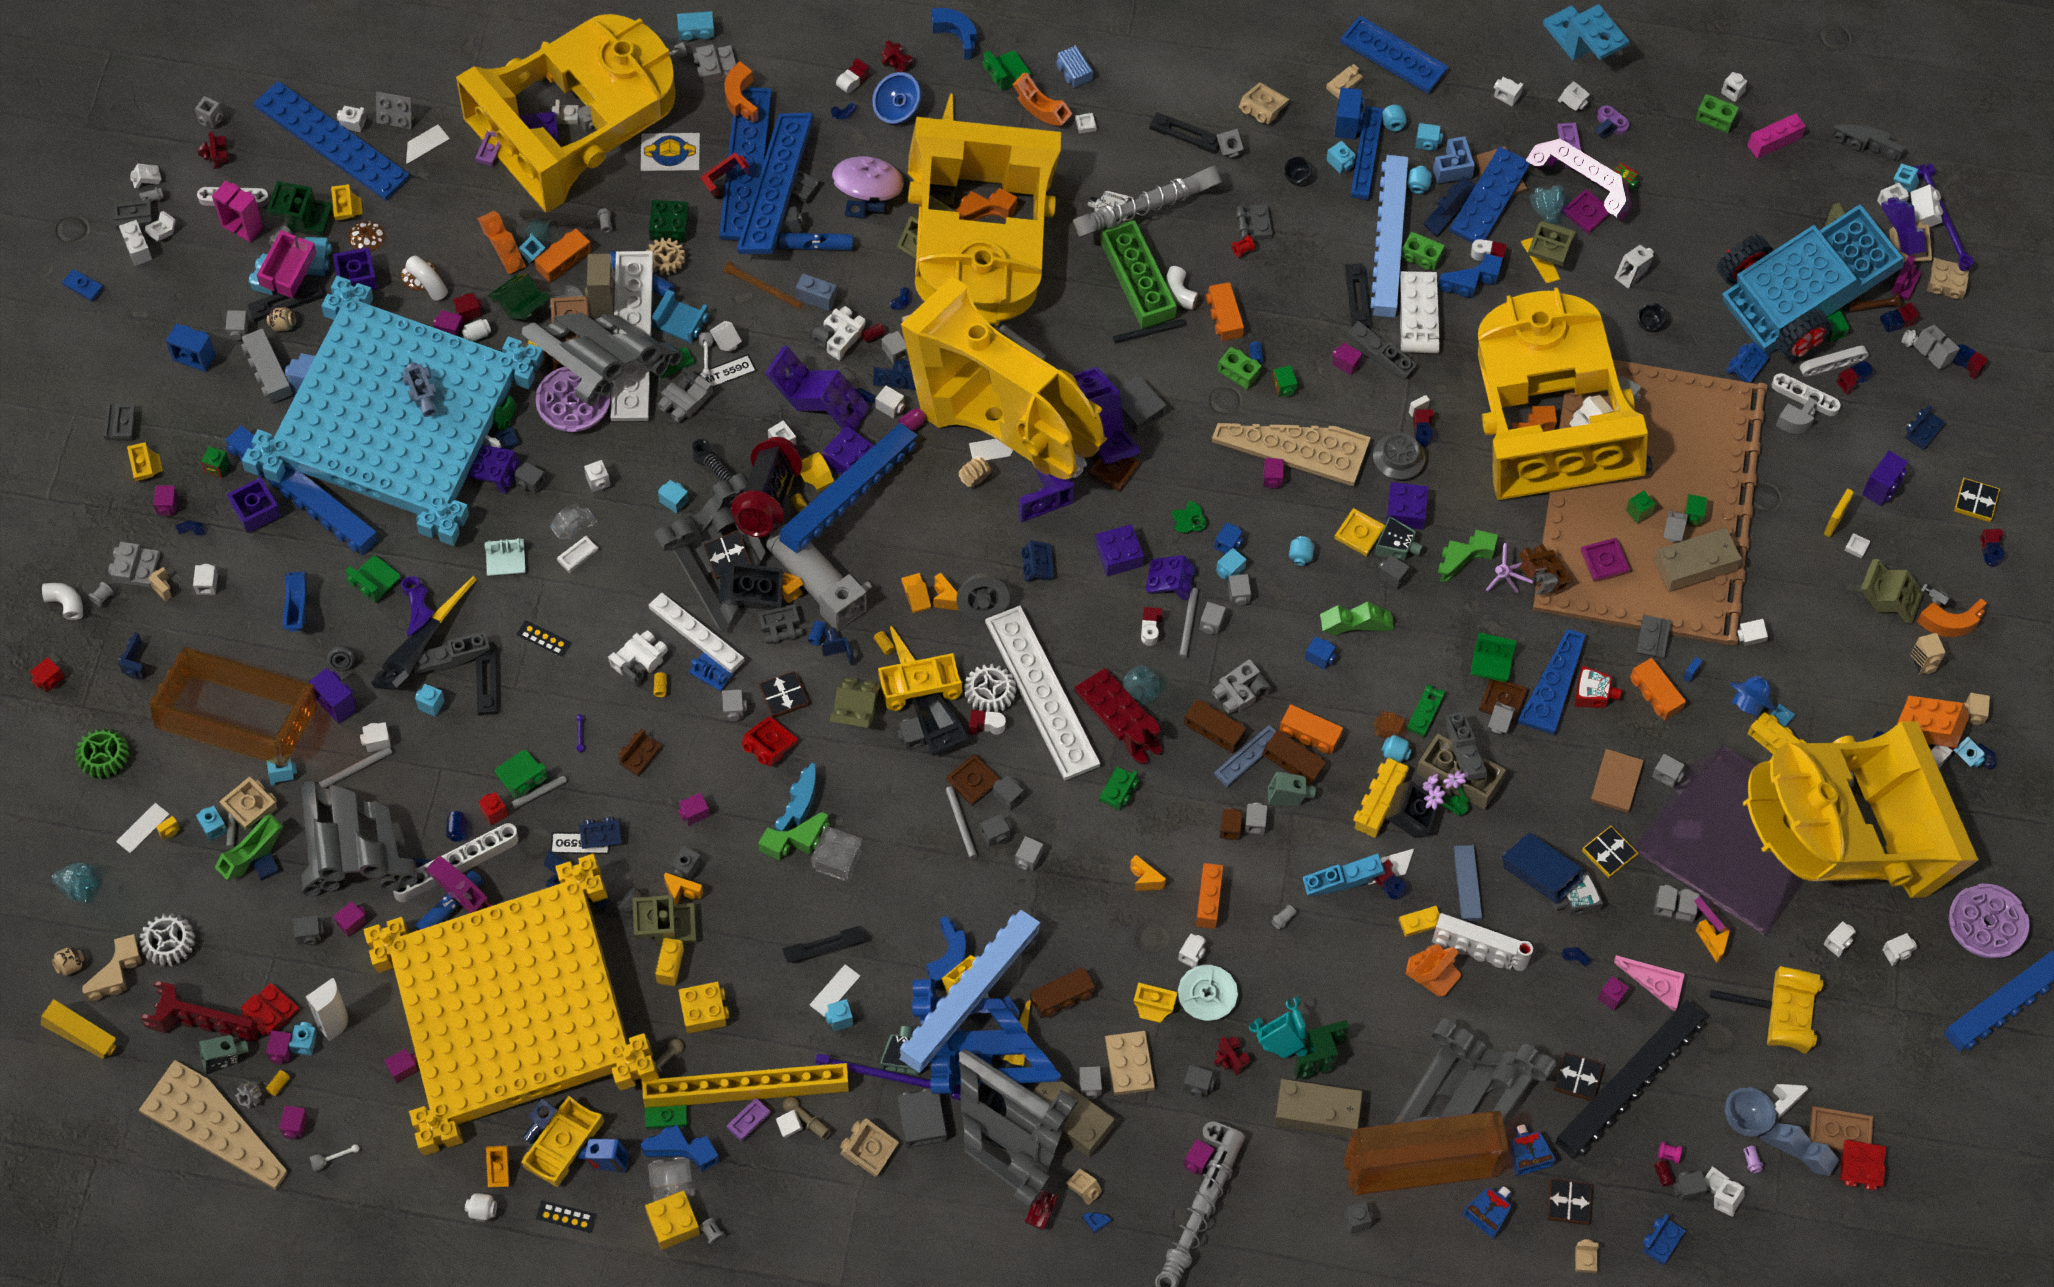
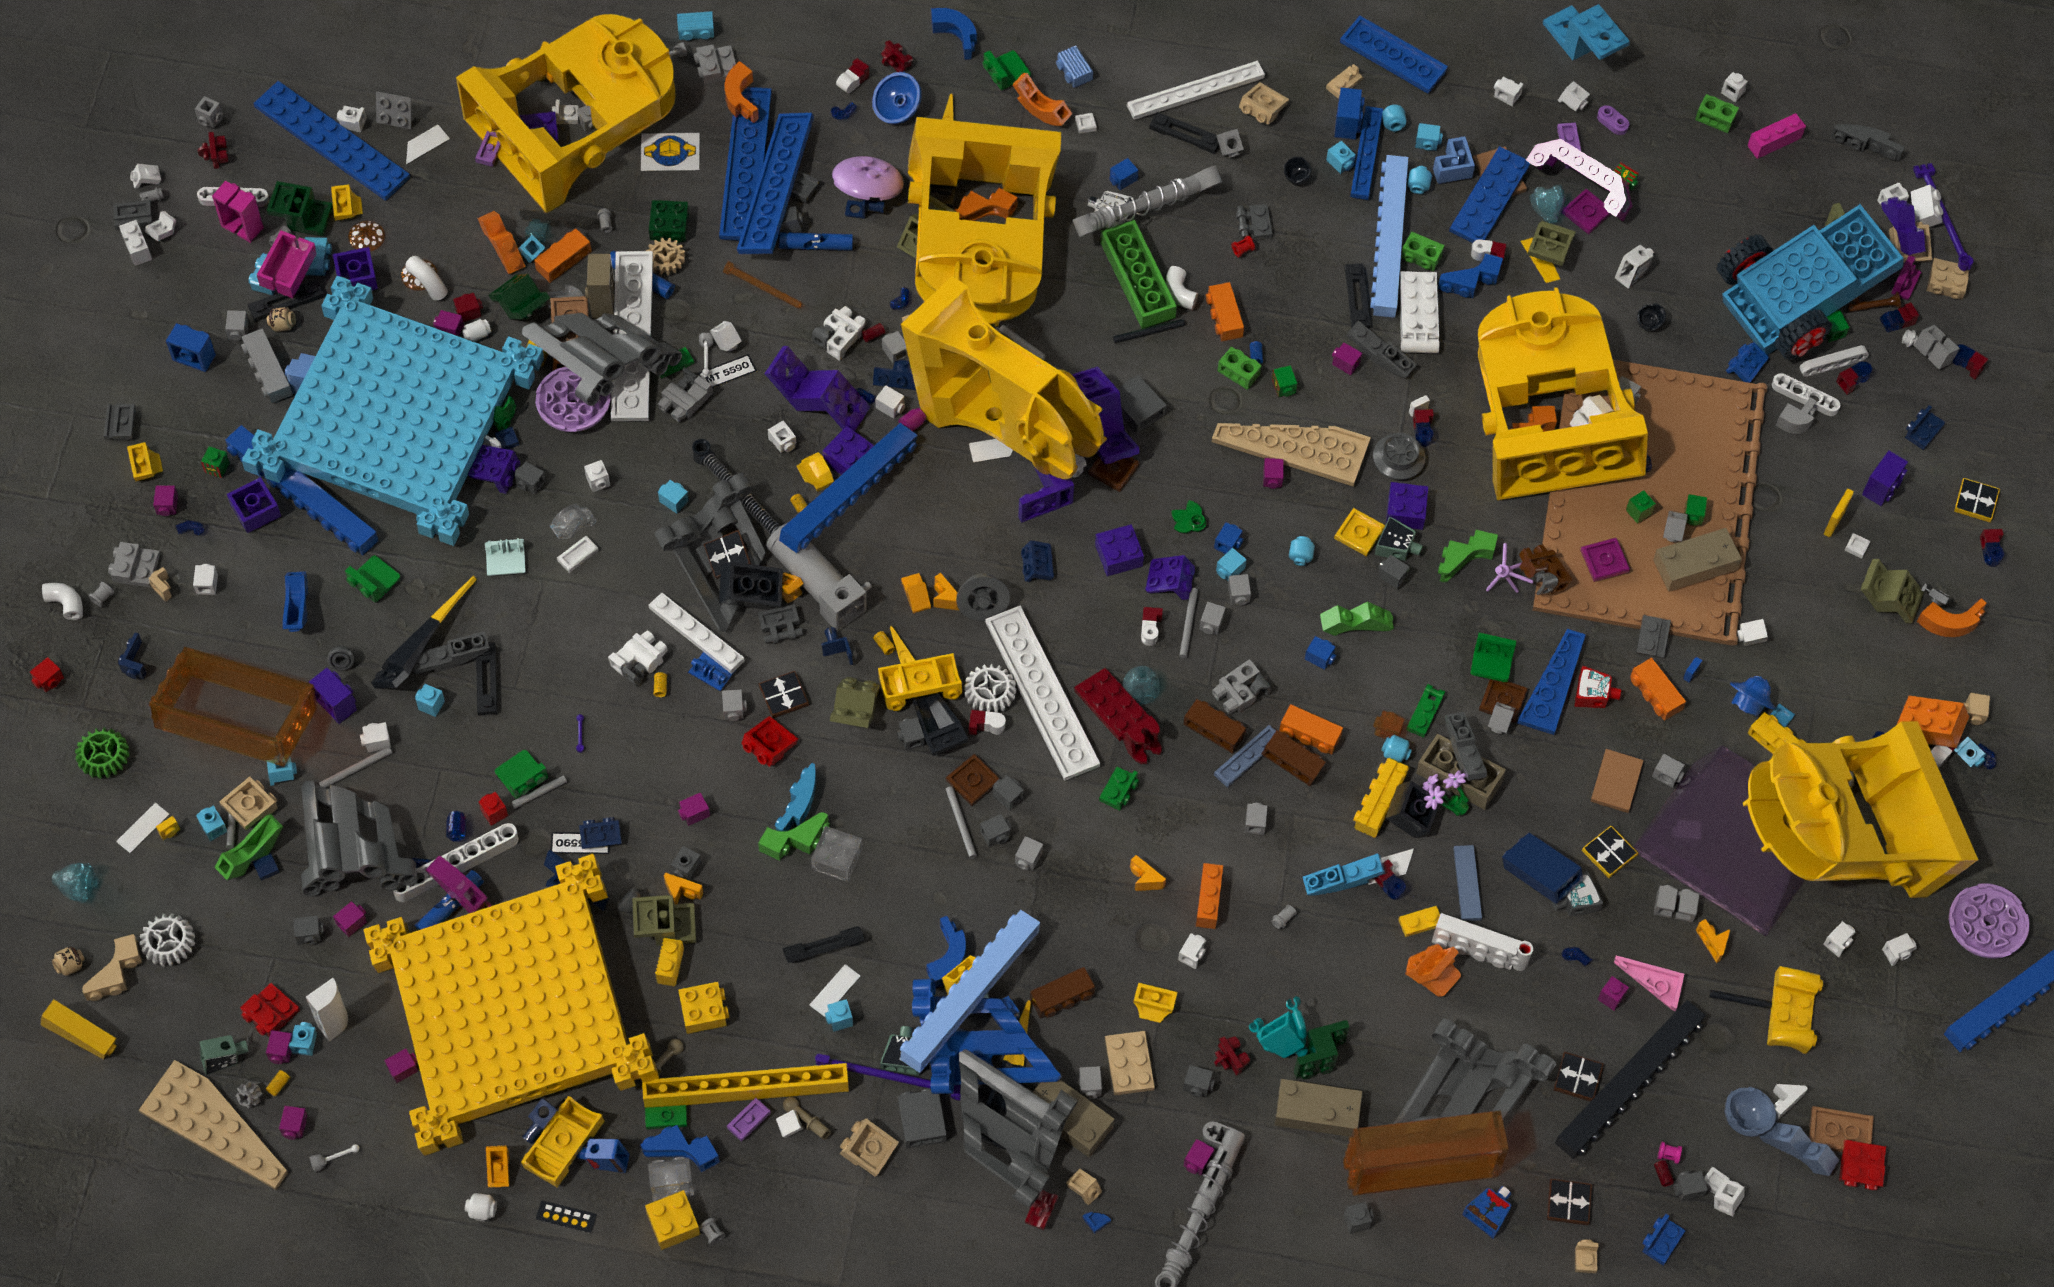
(82, 285): blue plate -> none
(172, 1010): dark red hinge -> none
(419, 611): dark purple piece -> none
(420, 390): sand blue brick -> none
(543, 638): black sticker -> none
(638, 752): reddish brown bracket -> none
(678, 318): dark azure panel -> none
(721, 169): red panel -> none
(762, 502): brick -> none
(816, 292): sand blue brick -> none
(817, 629): blue piece -> none
(974, 472): tan gear -> none
(1123, 174): none -> blue brick
(1195, 90): none -> white plate
(1200, 981): light aqua piece -> none
(1230, 824): reddish brown brick -> none
(1288, 789): sand green torso -> none
(1449, 205): dark blue bracket -> none
(1529, 1152): blue torso -> none
(1606, 128): dark blue tile -> none
(1713, 914): magenta tile -> none
(1753, 1160): lavender pin -> none
(1907, 177): medium azure brick -> none
(1927, 653): tan brick -> none

